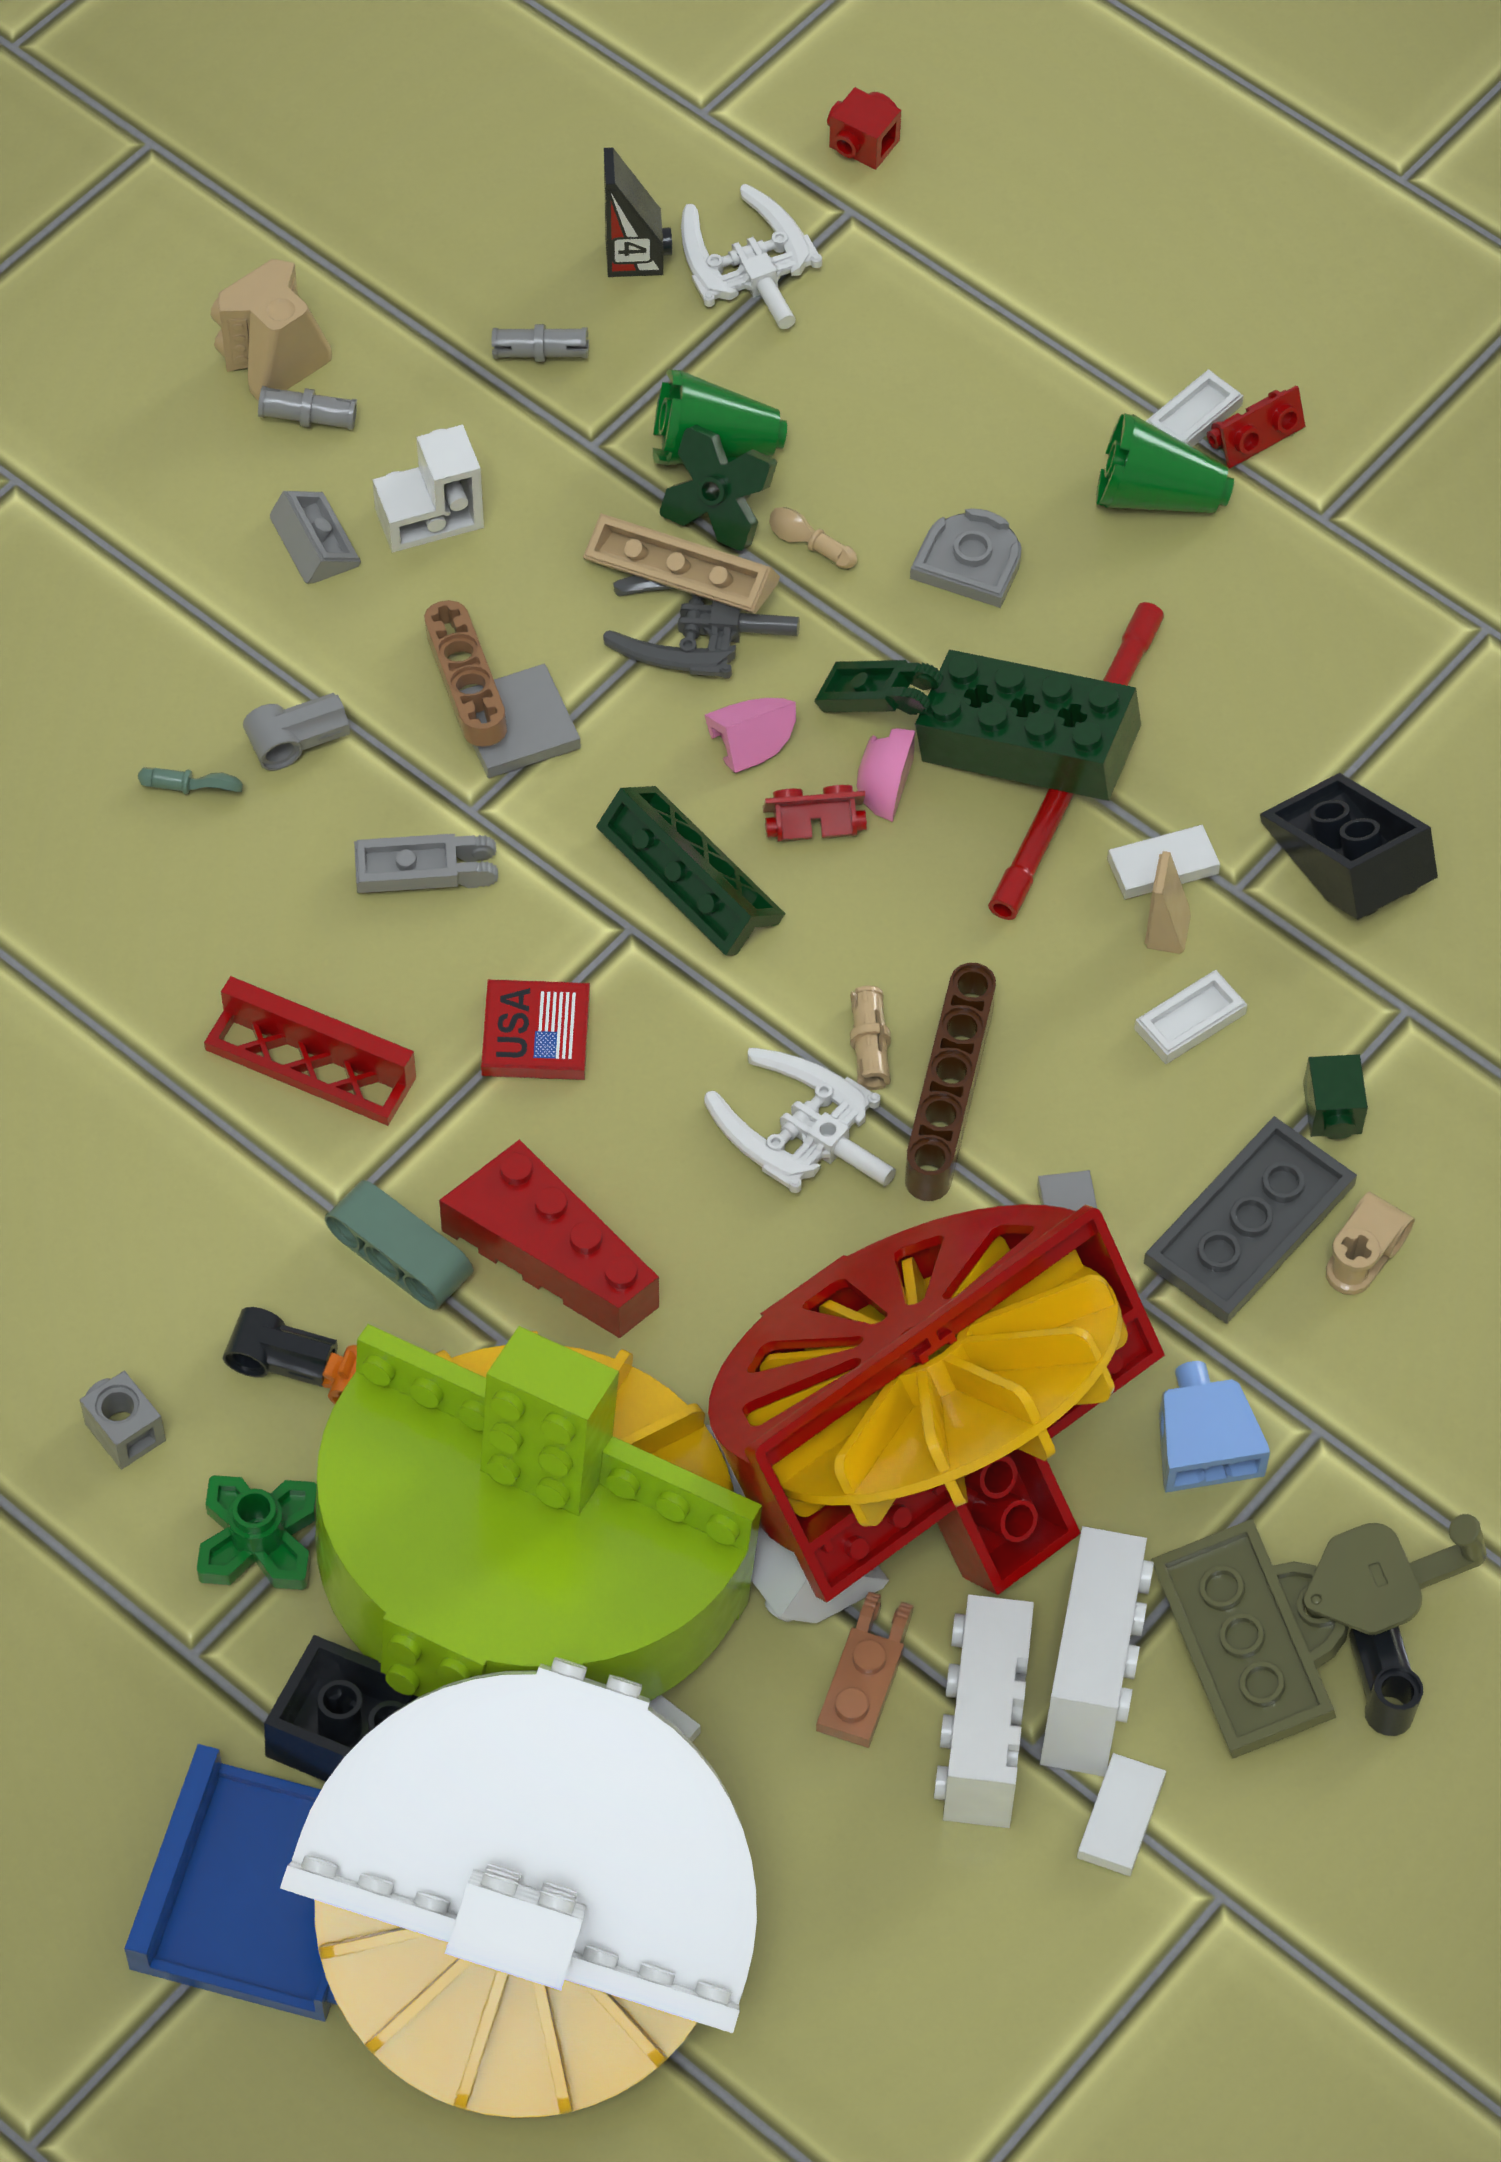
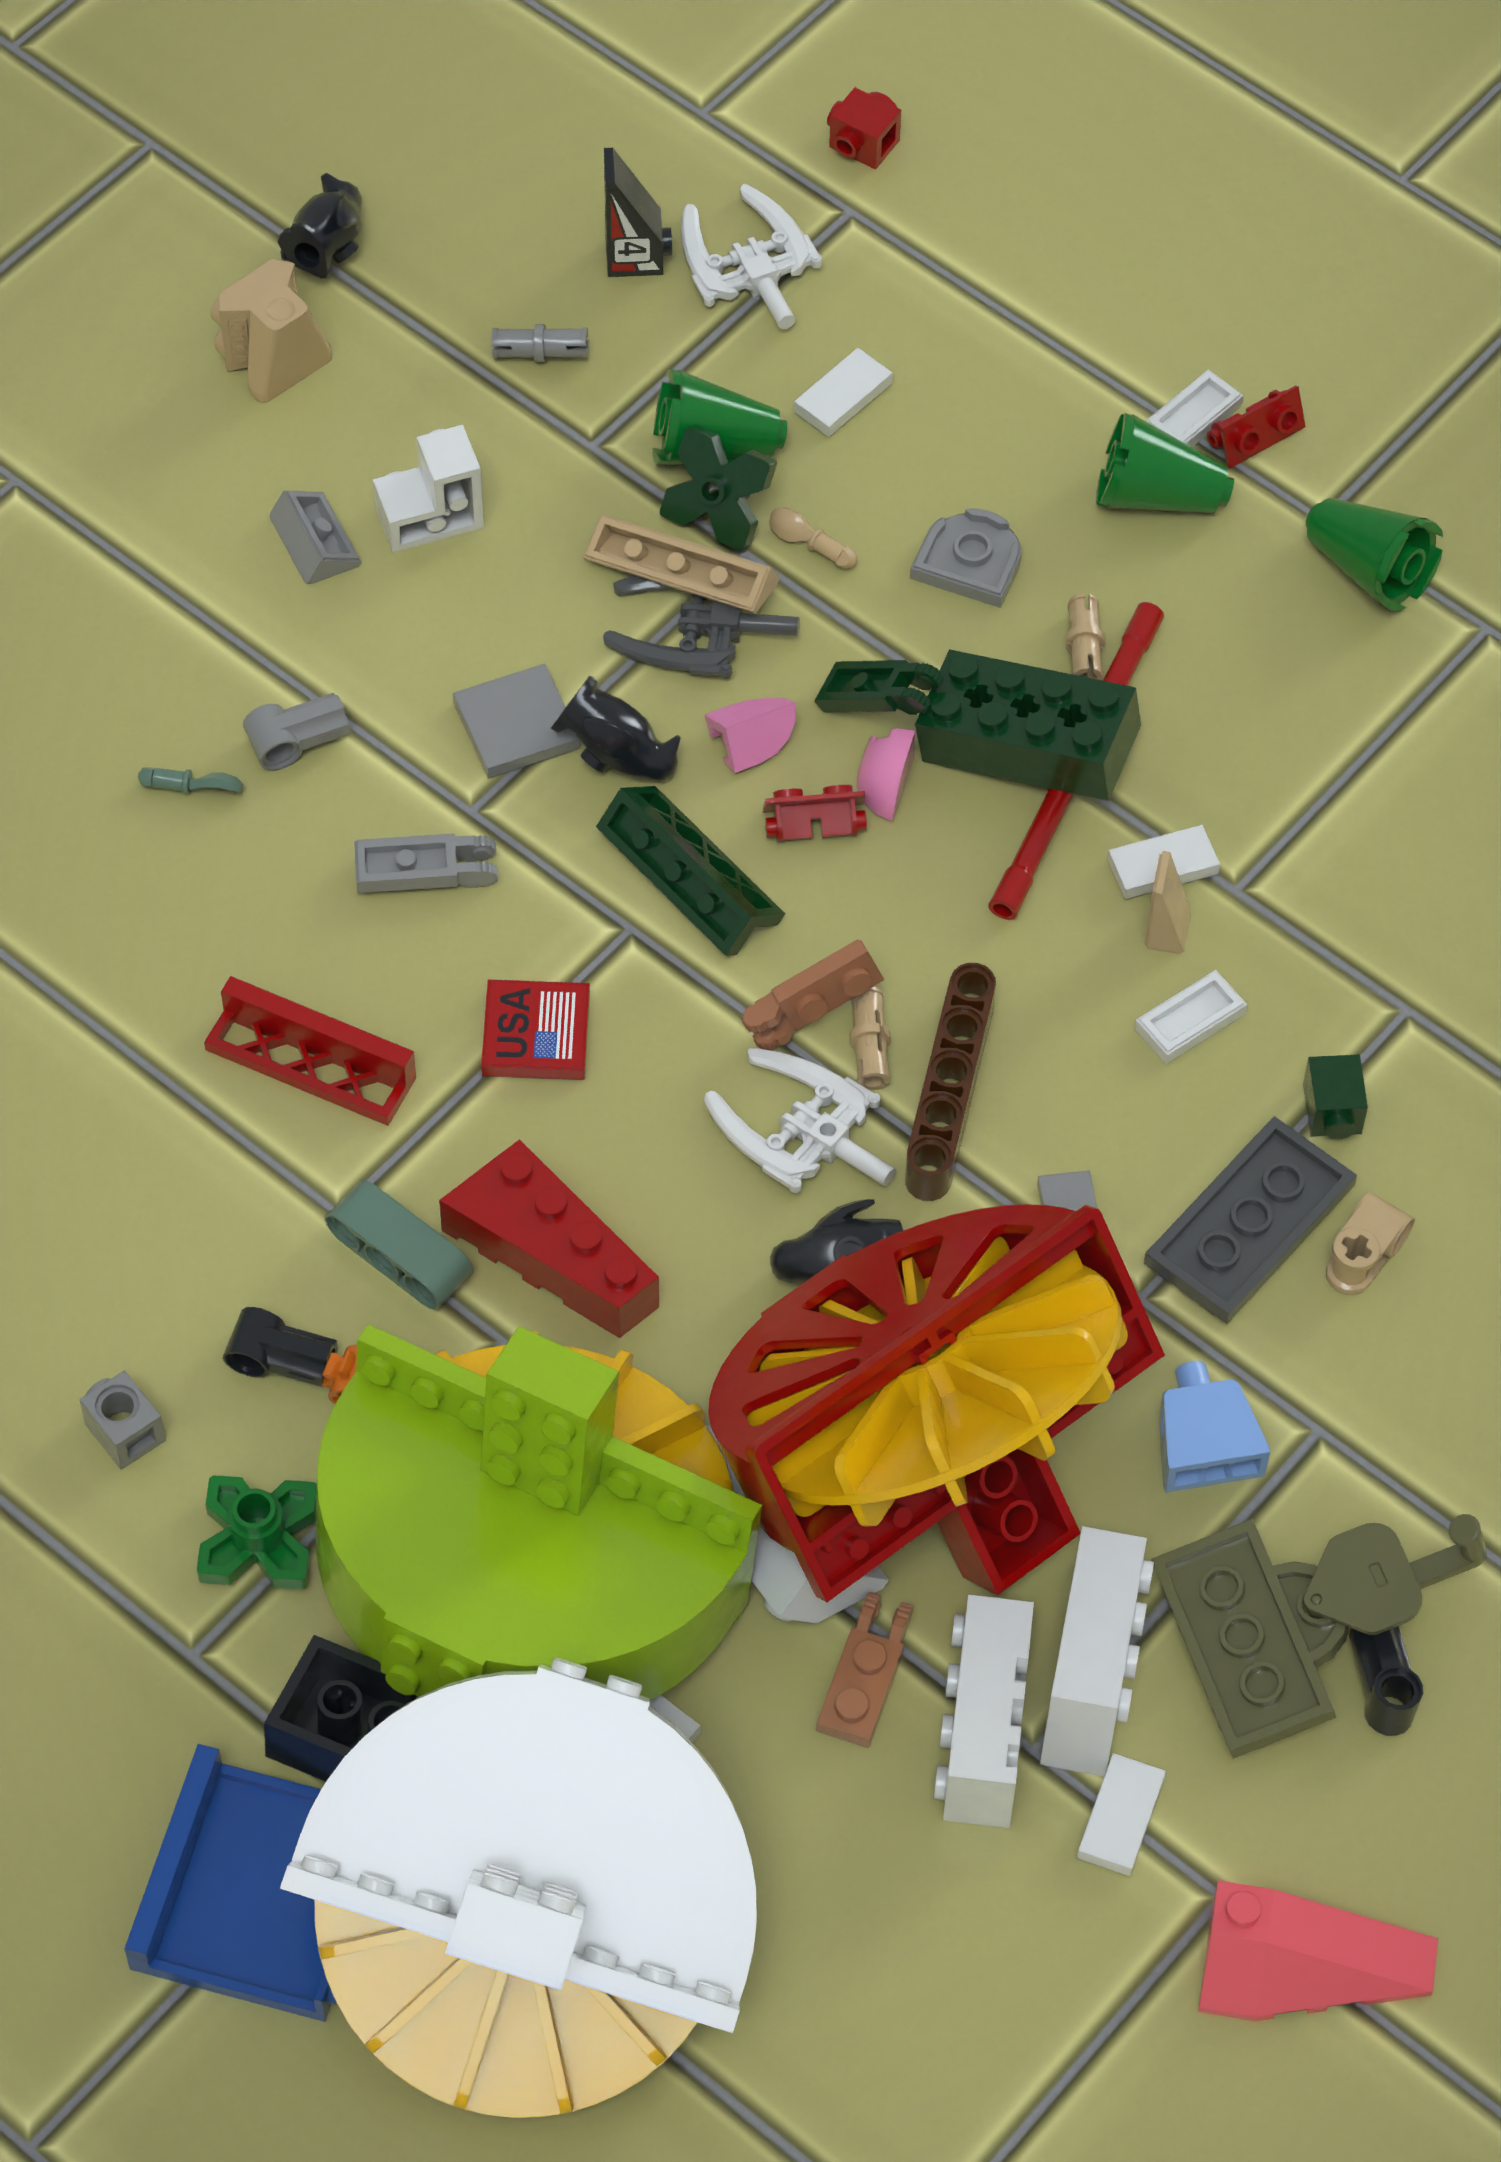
(307, 407): light grey pin -> none
(324, 228): none -> black animal
(466, 672): medium nougat beam -> none
(616, 735): none -> black animal
(811, 995): none -> nougat hinge
(828, 1240): none -> black animal
(843, 392): none -> white tile
(1085, 637): none -> tan pin
(1295, 1954): none -> coral wedge
(1353, 844): black slope -> none
(1377, 548): none -> green cone

